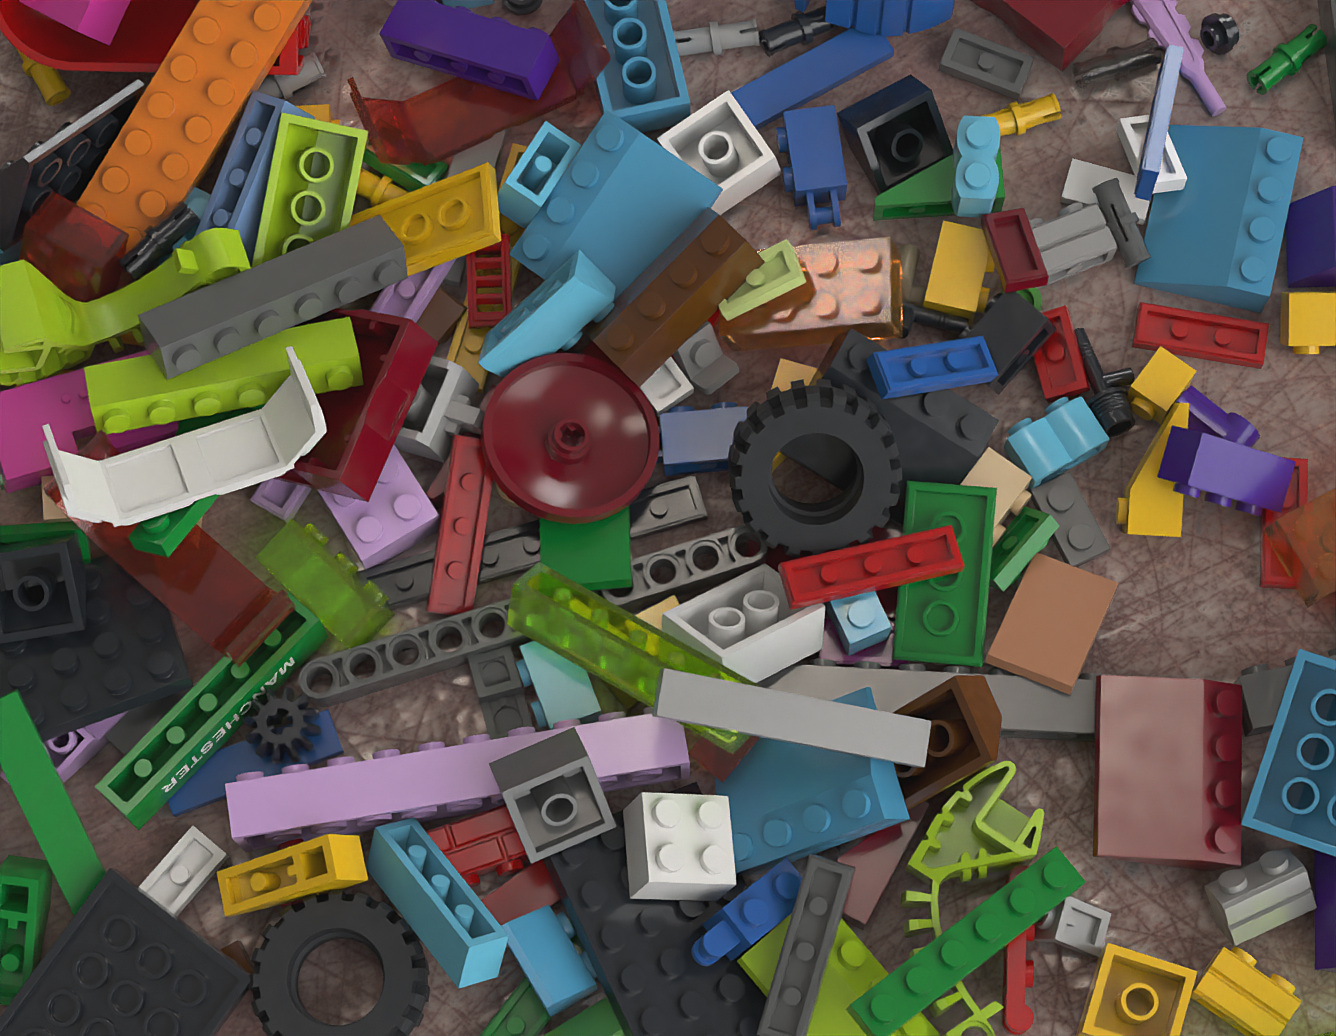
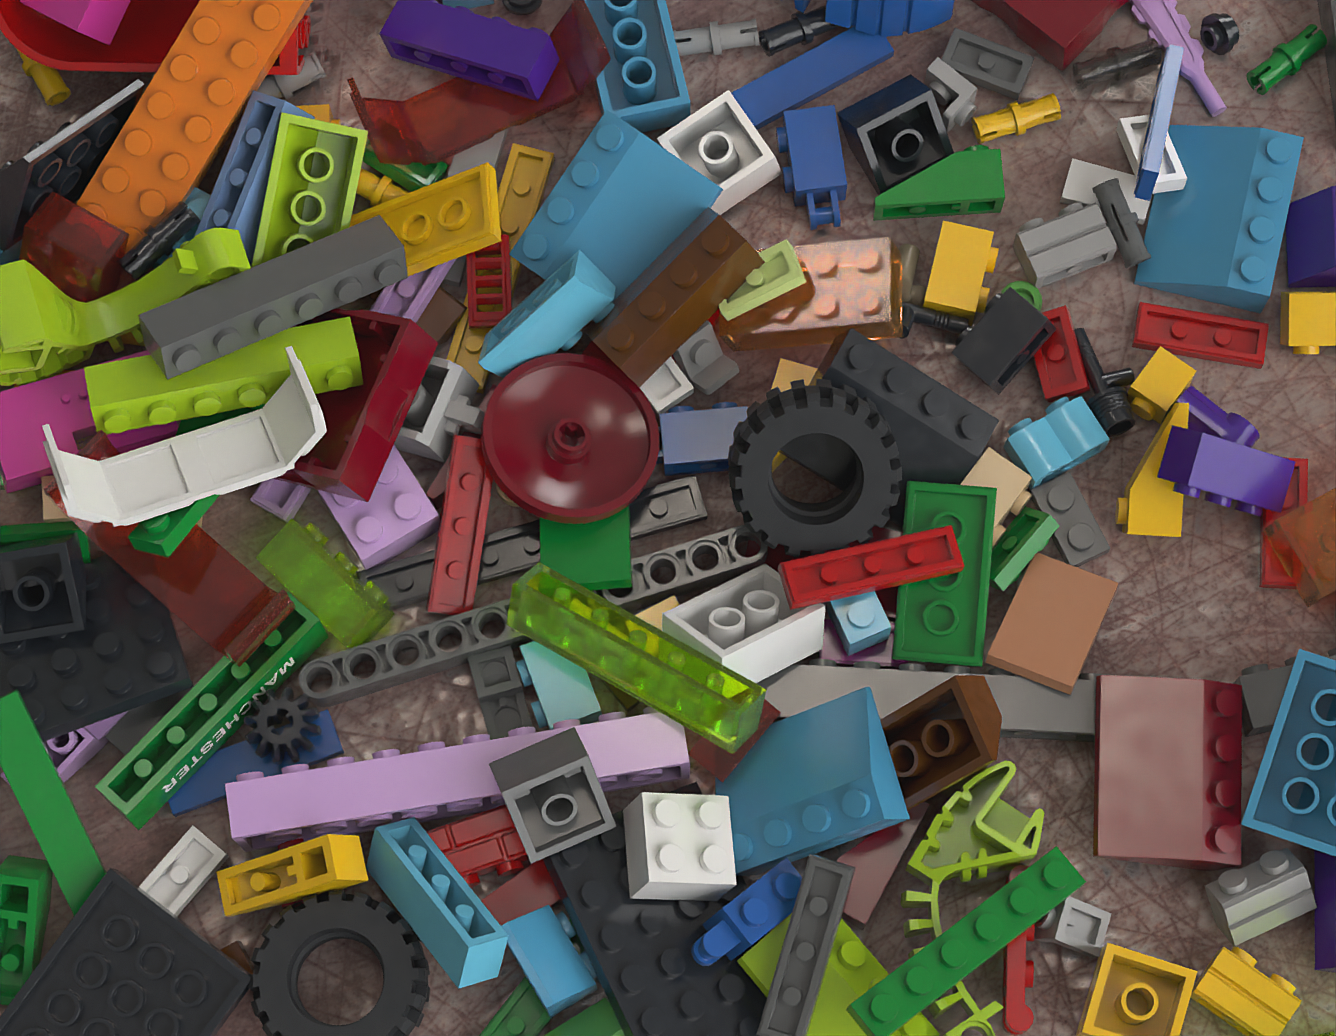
(536, 174): medium azure brick -> none
(791, 718): light grey tile -> none
(931, 367): blue tile -> none
(953, 89): none -> light grey bracket
(975, 166): medium azure brick -> none
(1014, 250): dark red tile -> none

